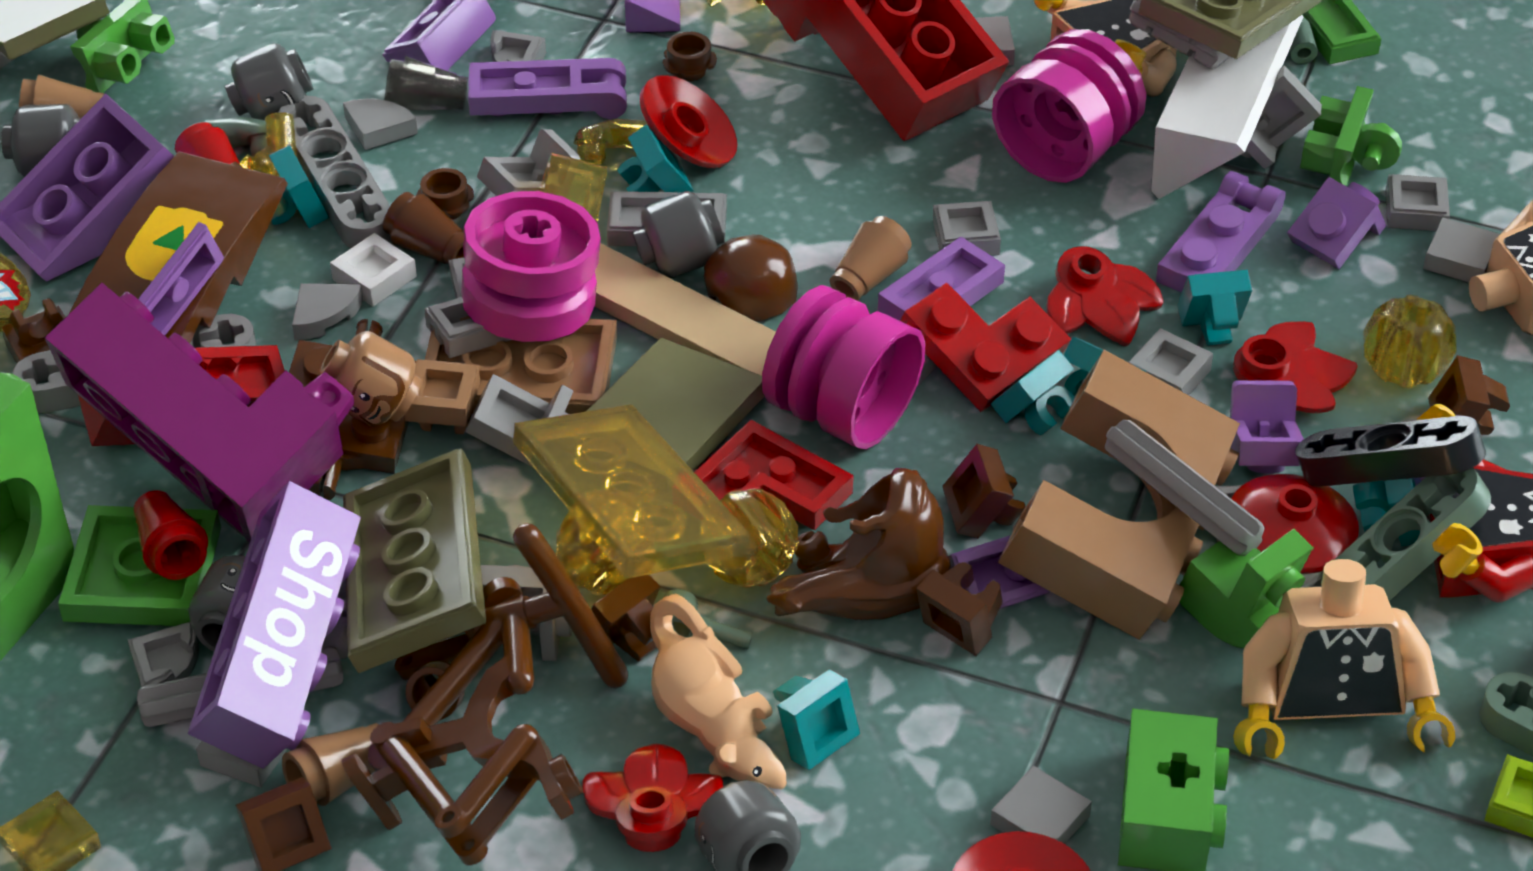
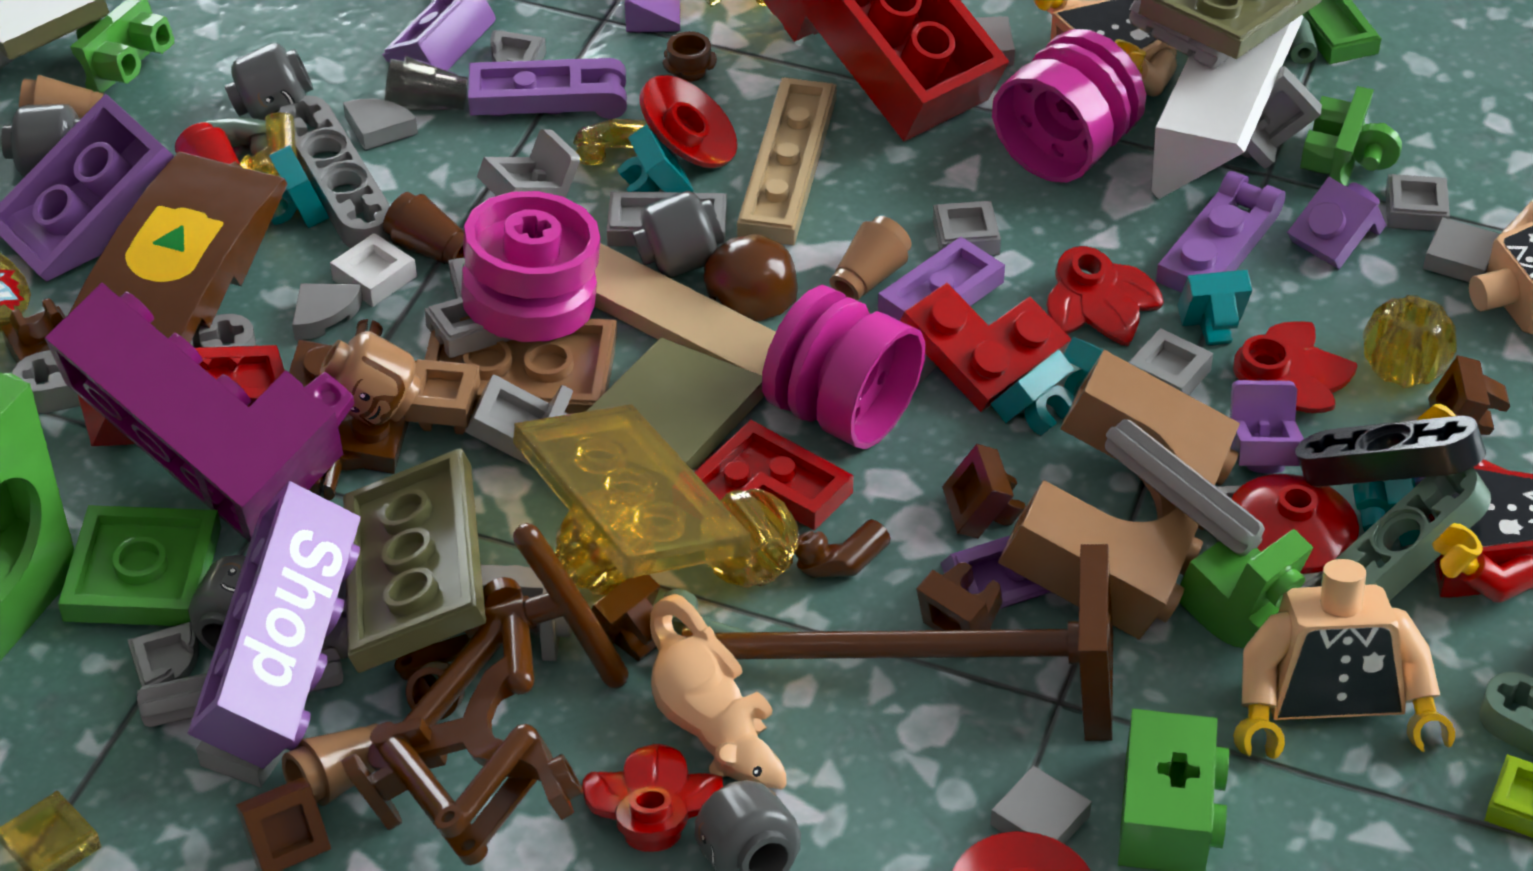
(169, 537): red cone -> none
(182, 278): medium lavender slope -> none
(447, 190): reddish brown plate -> none
(576, 181): clear yellow slope -> none
(787, 160): none -> tan tile
(816, 716): teal tile -> none
(887, 557): reddish brown piece -> none
(1084, 643): none -> reddish brown tile

